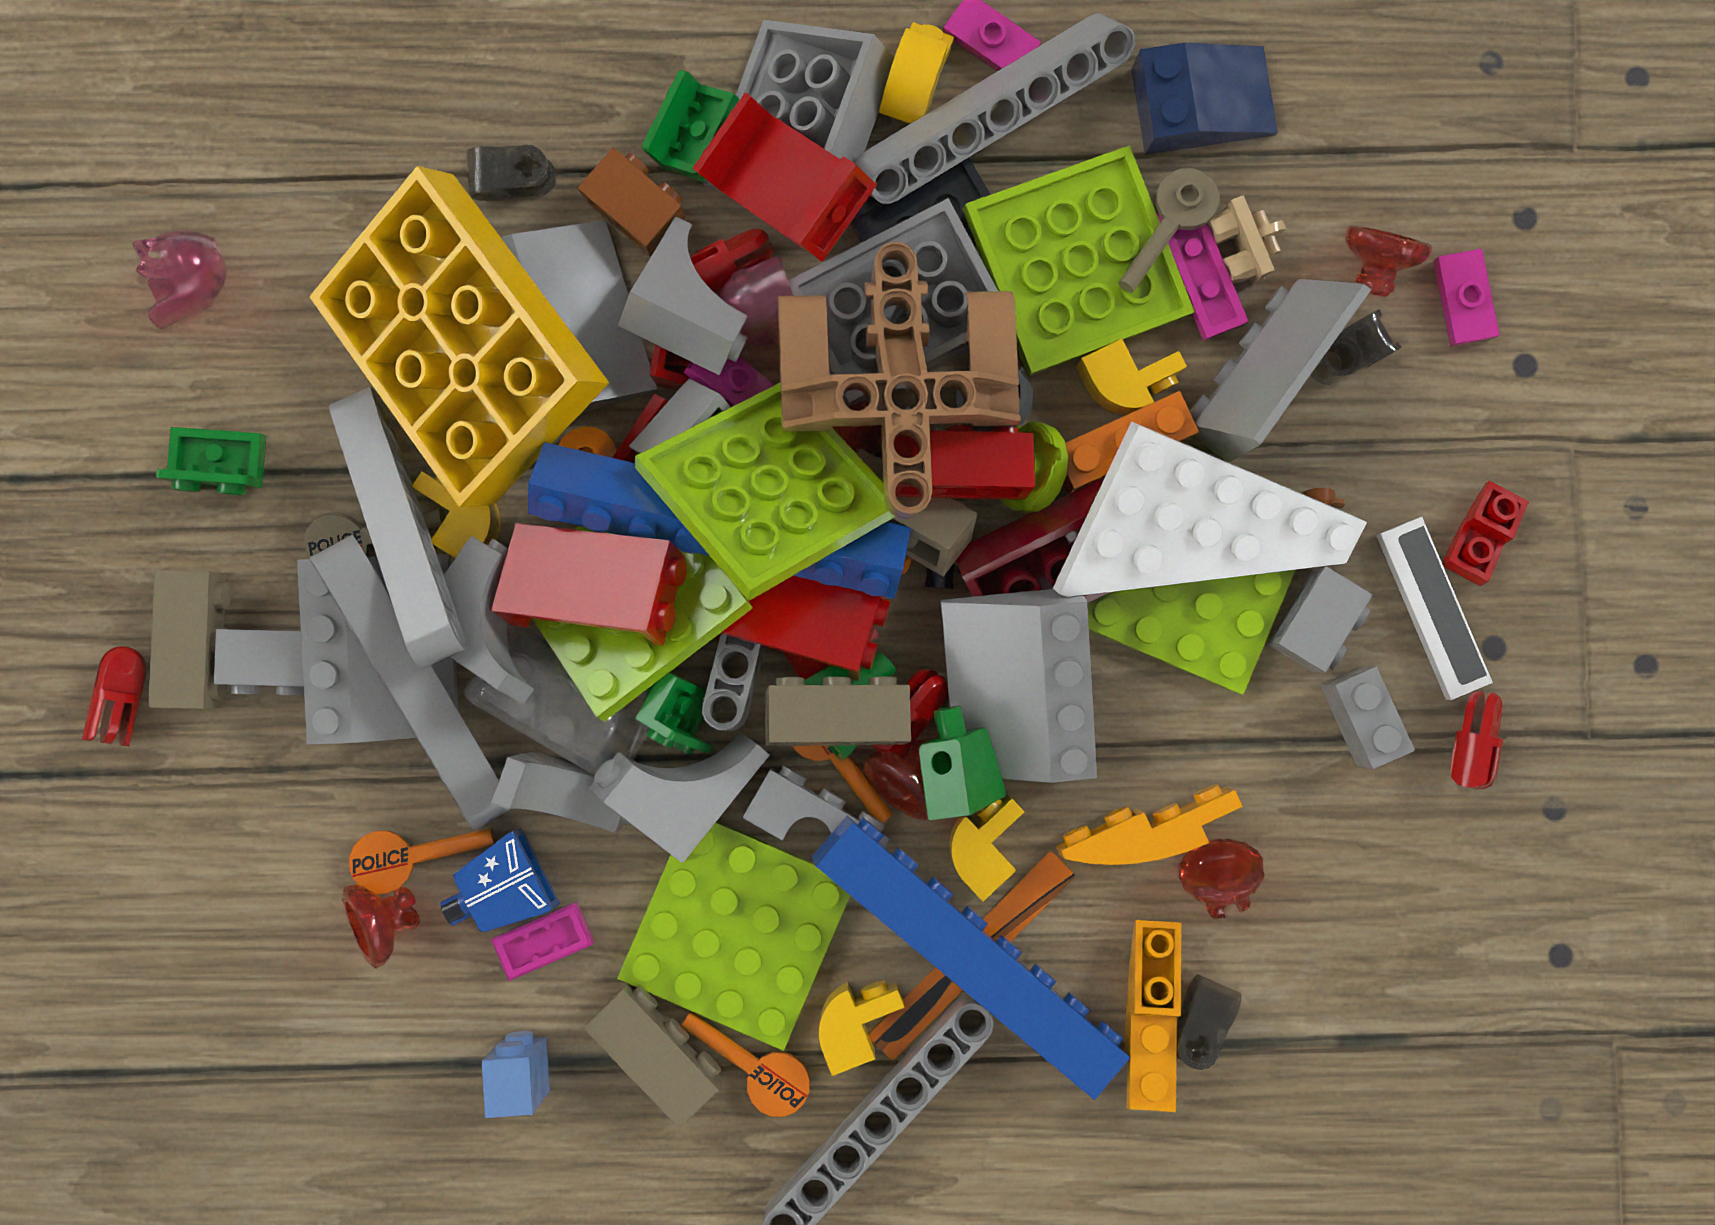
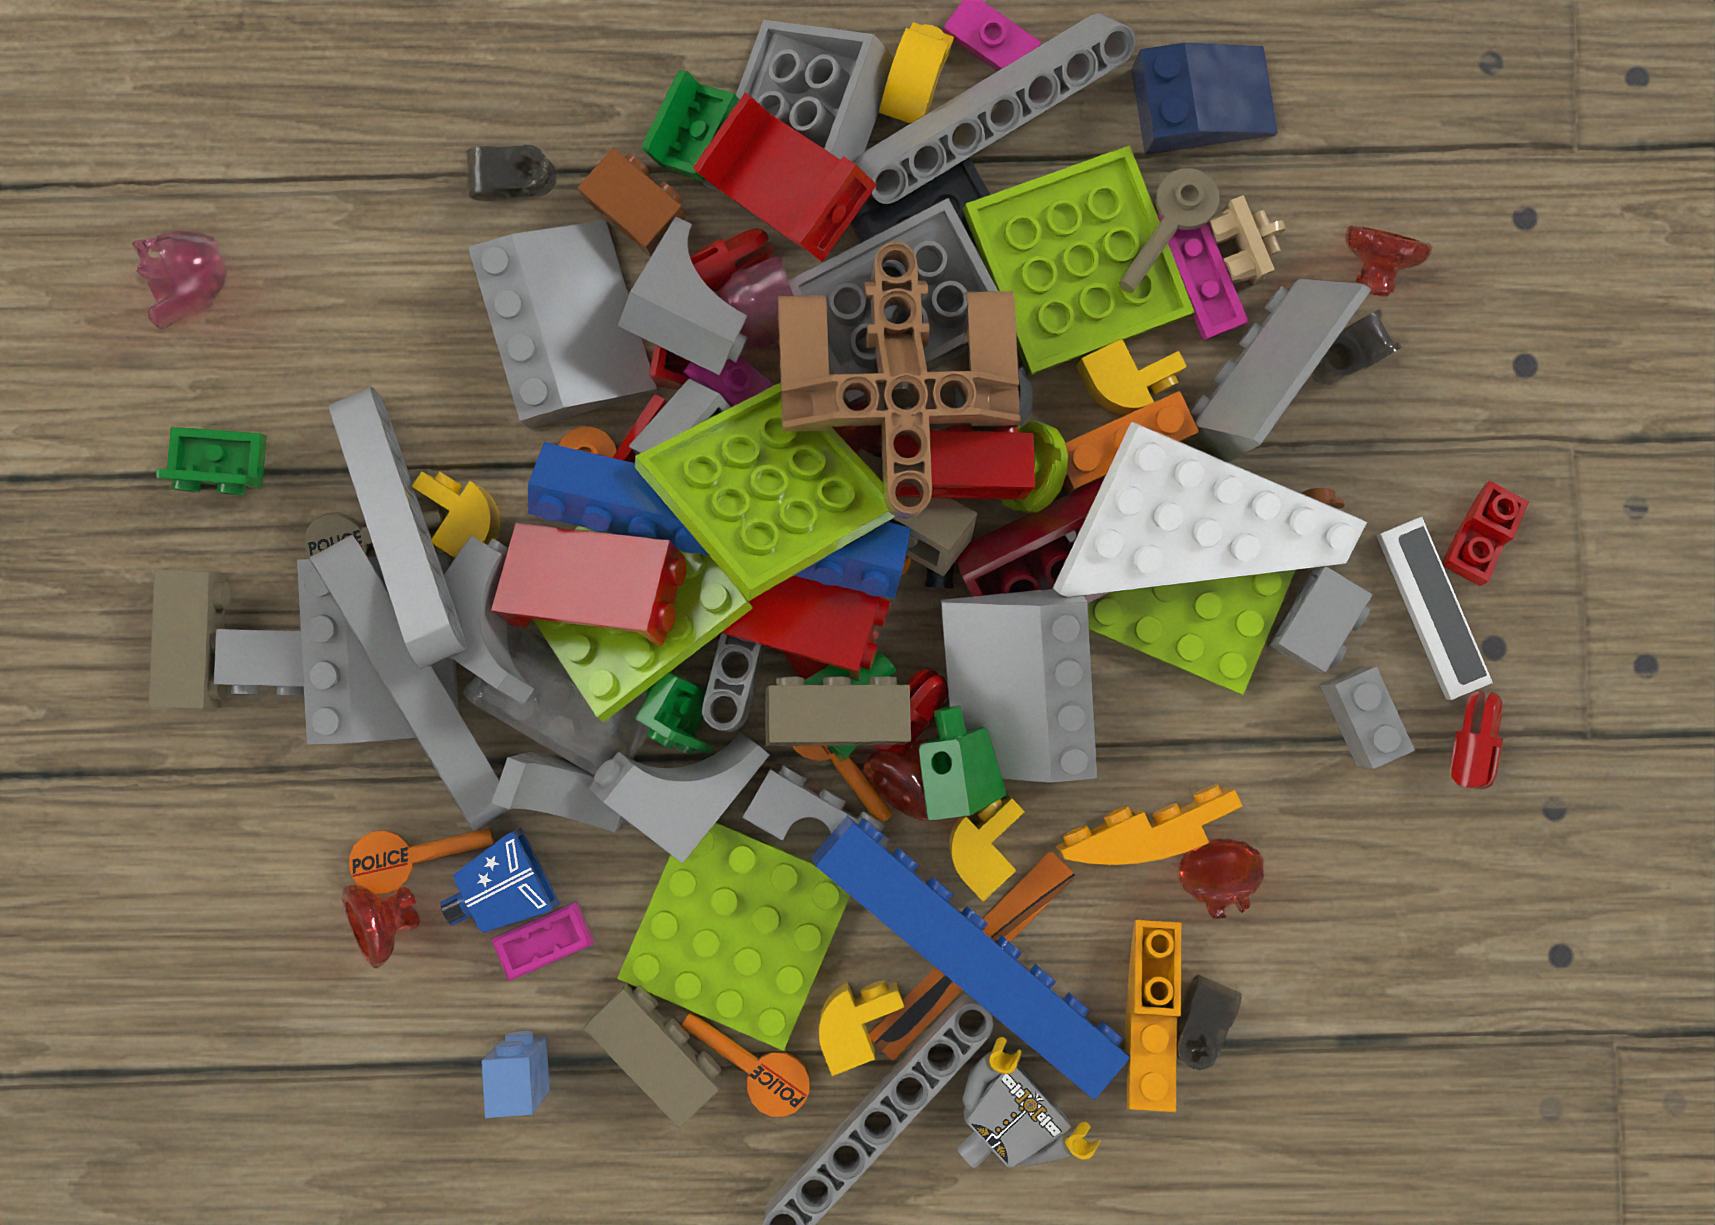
(118, 681): red arm -> none
(457, 338): yellow brick -> none
(1016, 1116): none -> light grey torso
(1466, 297): dark pink plate -> none

